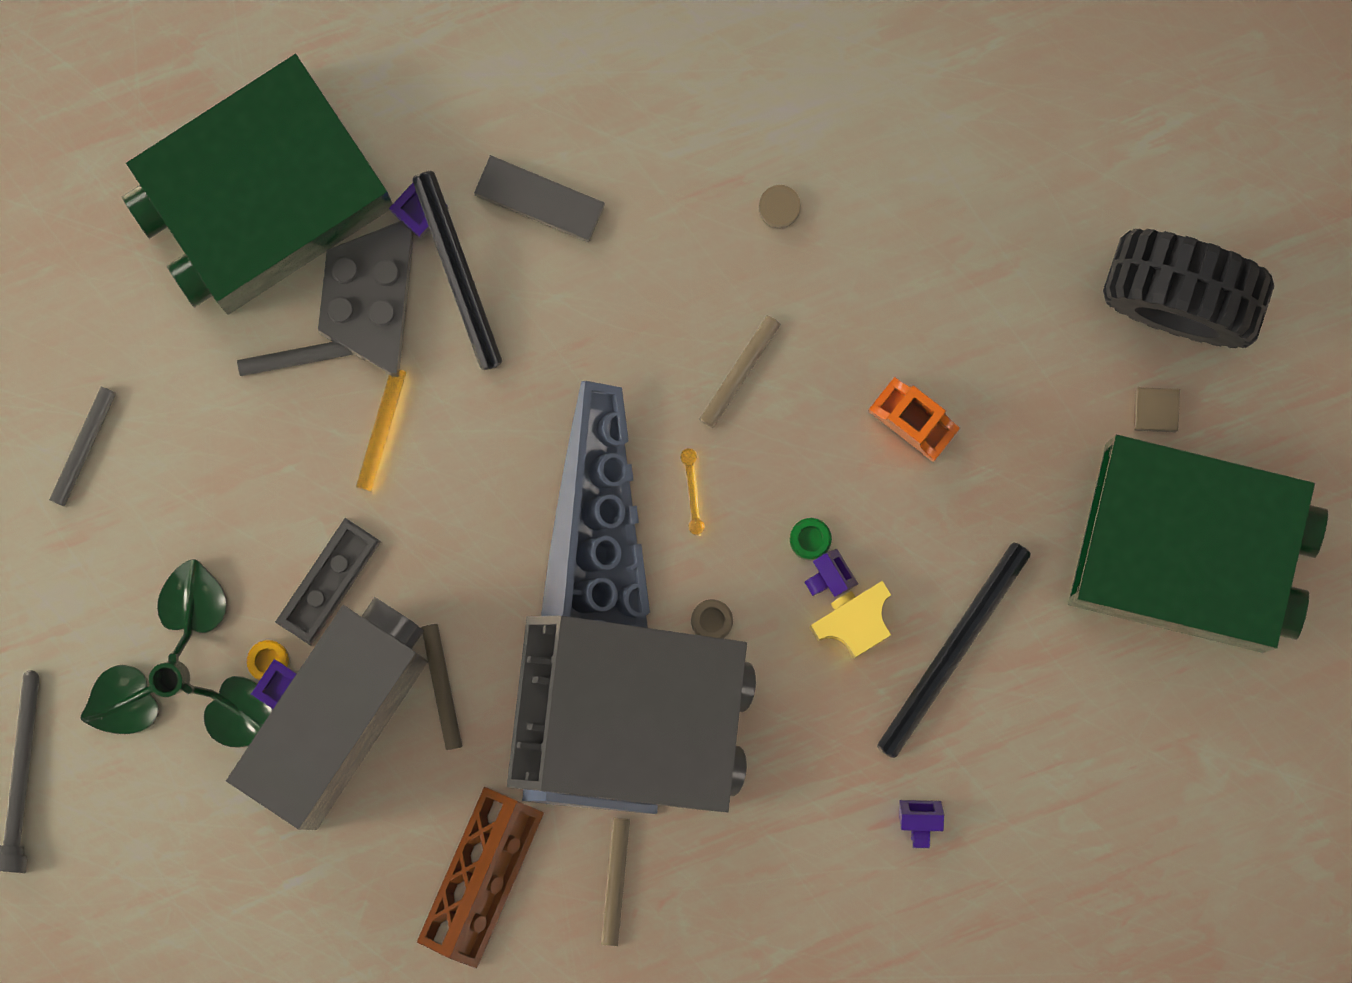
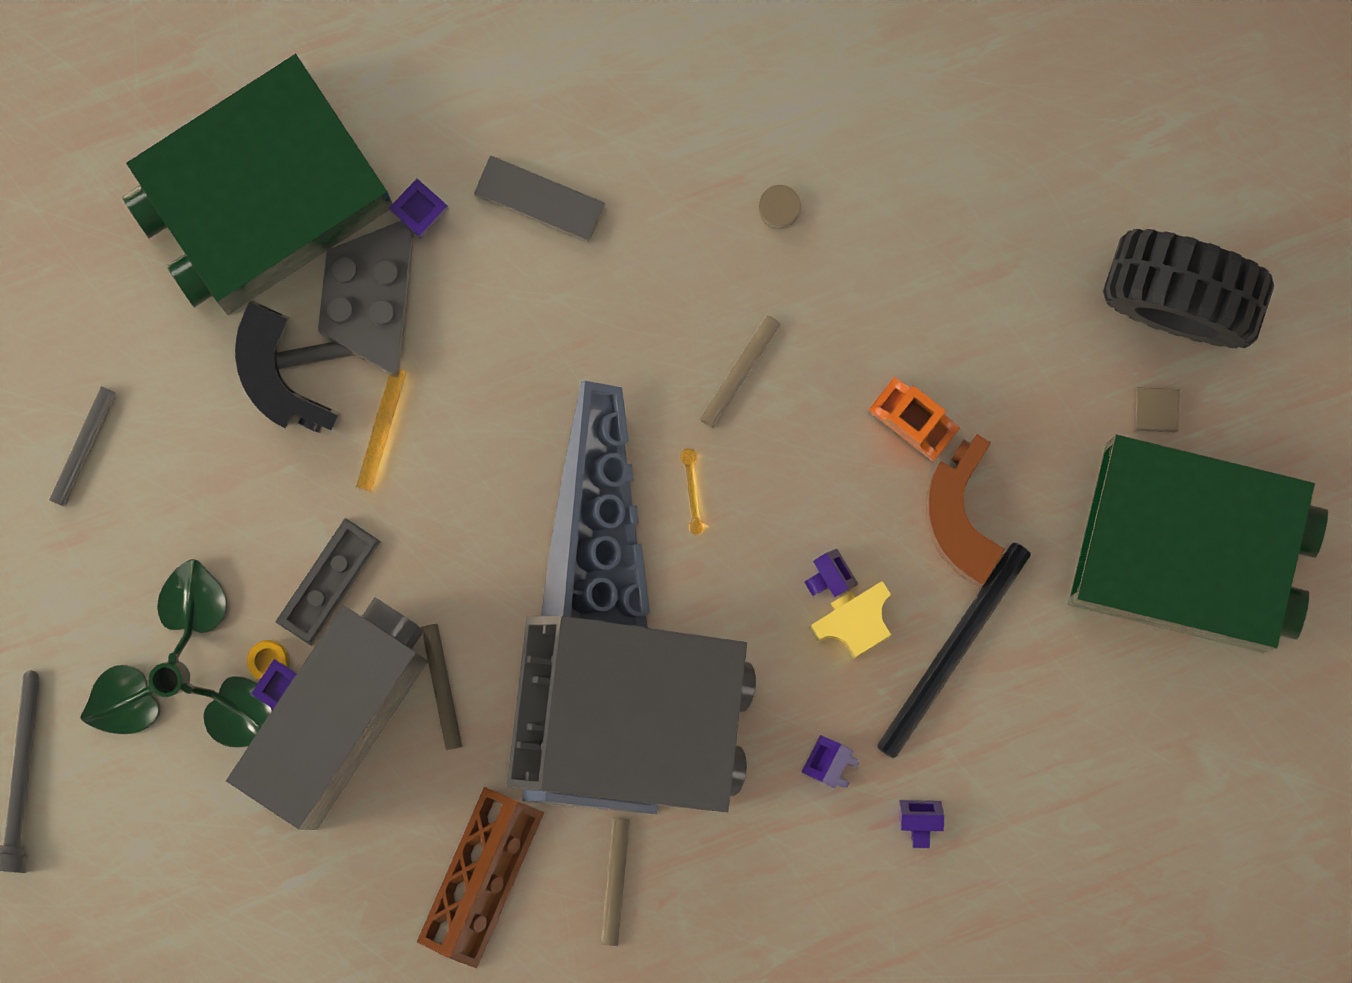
(260, 376): none -> black arch
(457, 270): black axle -> none
(712, 619): dark tan tile -> none
(810, 539): green tile -> none
(828, 762): none -> dark purple tile
(950, 530): none -> dark orange arch

